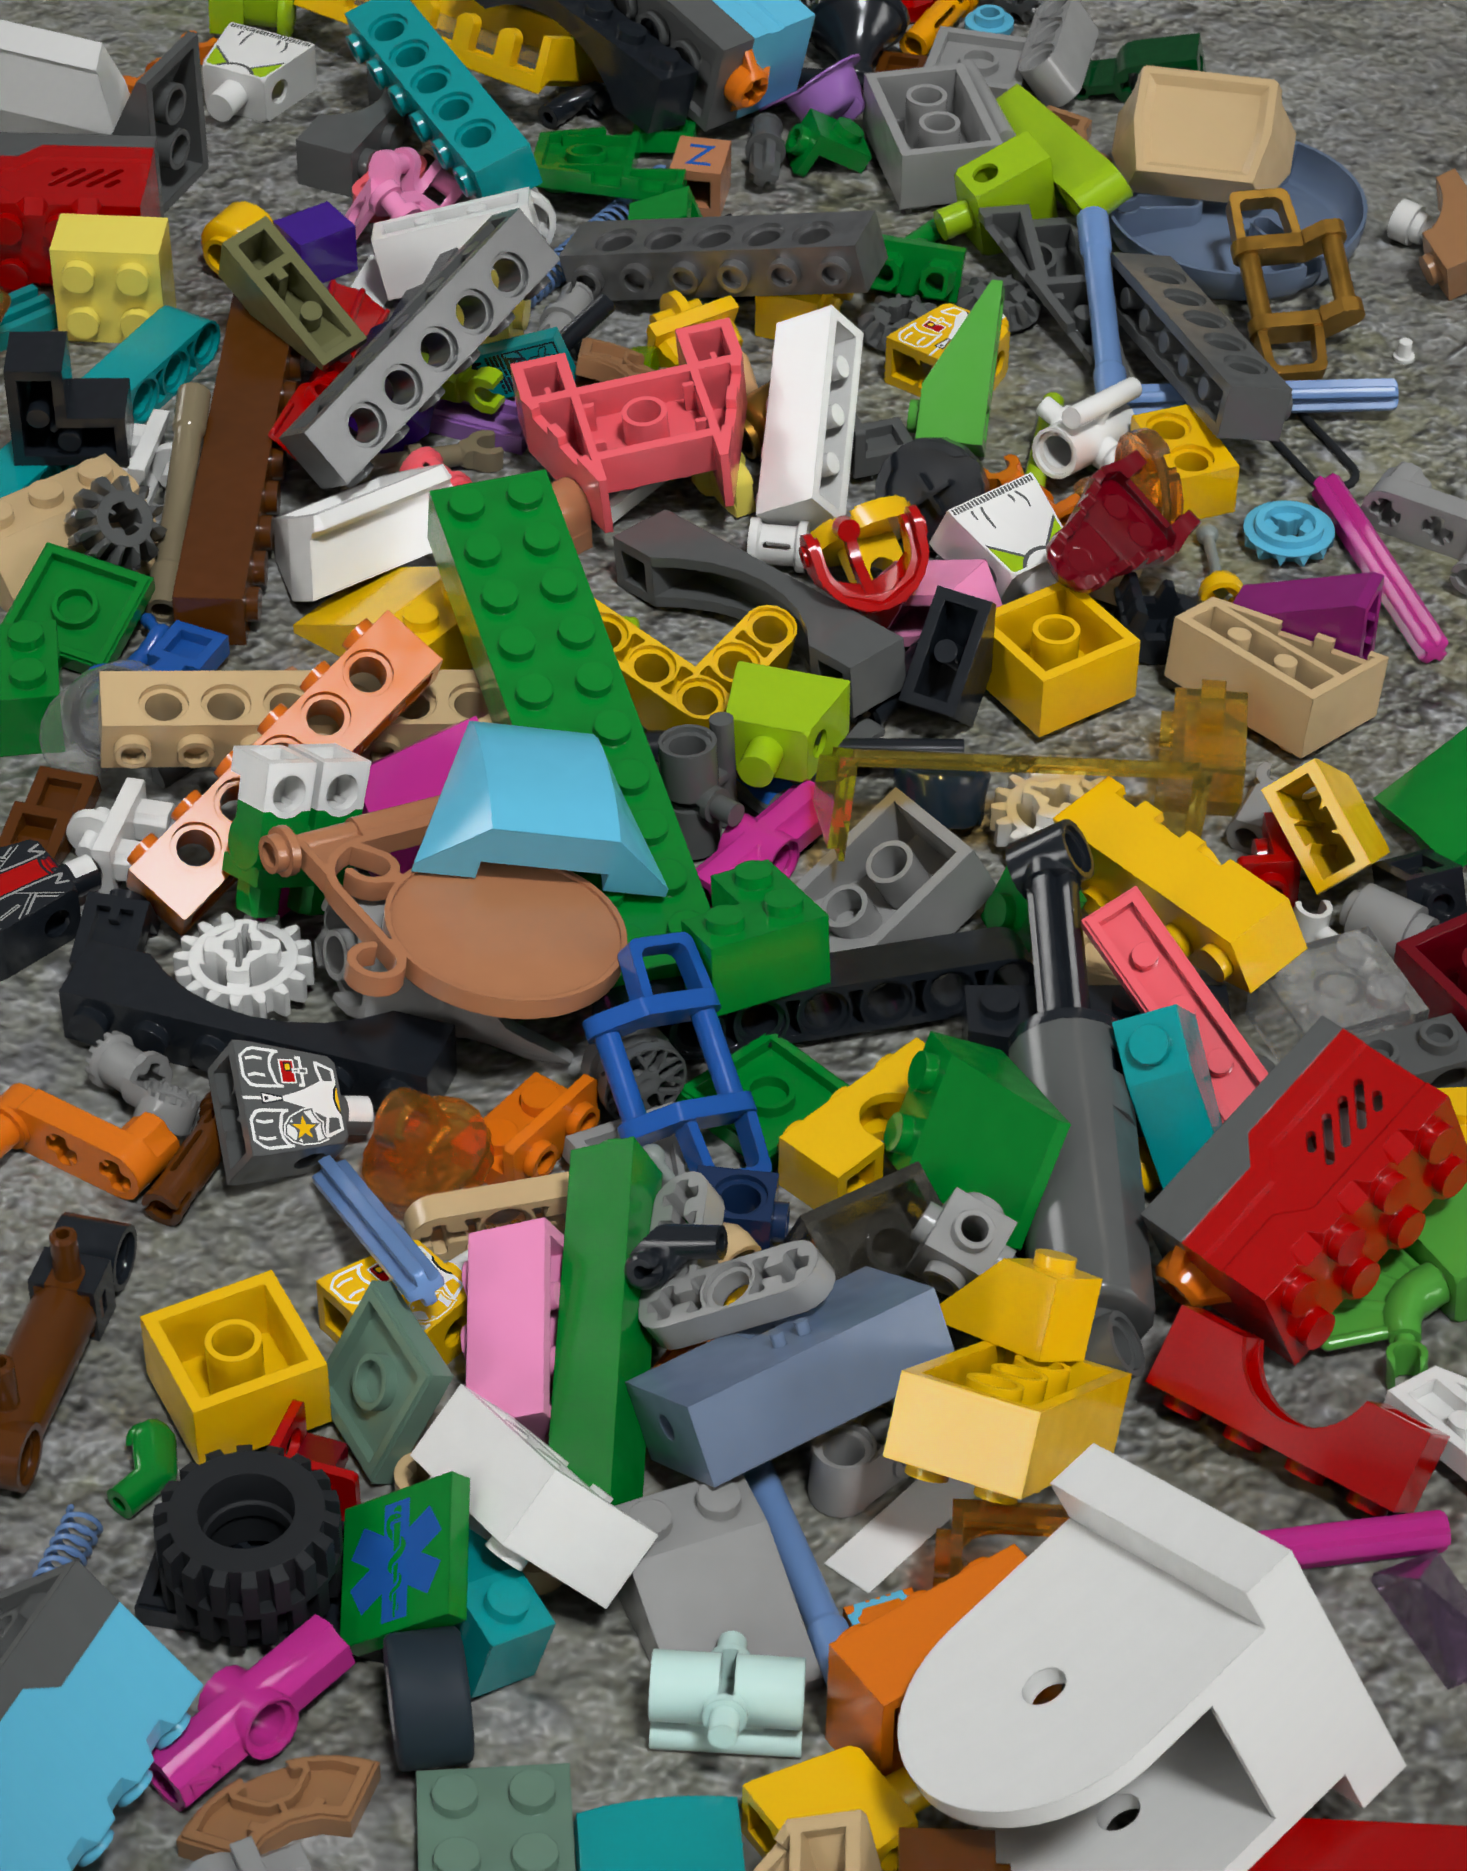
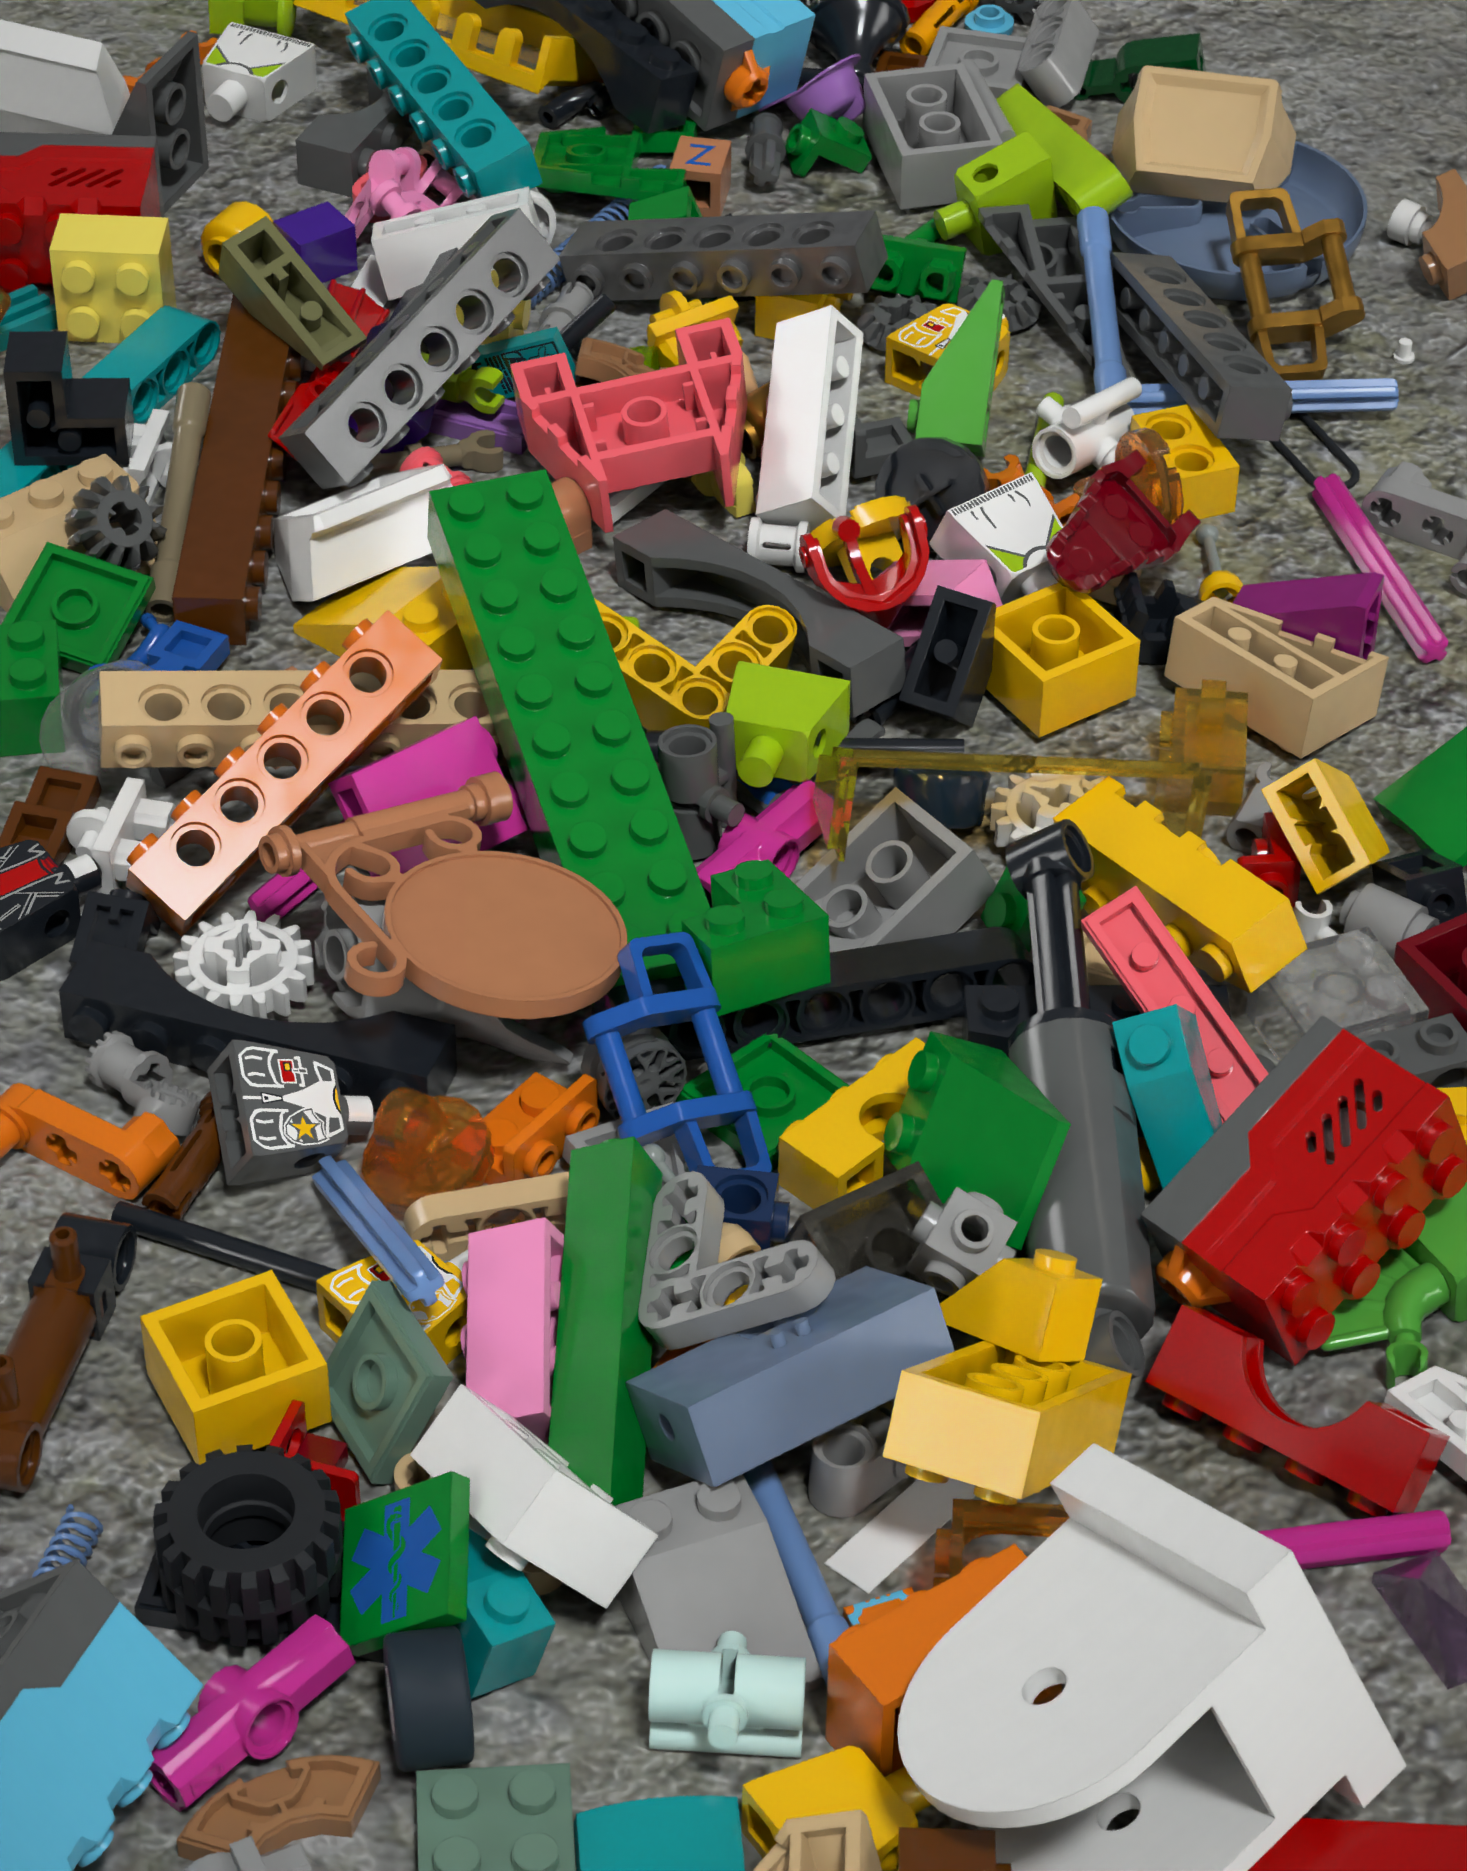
(154, 1465): green arm -> none
(220, 1246): none -> black bar
(295, 788): hips -> none
(536, 804): medium azure wedge -> none
(669, 1249): black arm -> none
(1272, 530): medium azure gear -> none

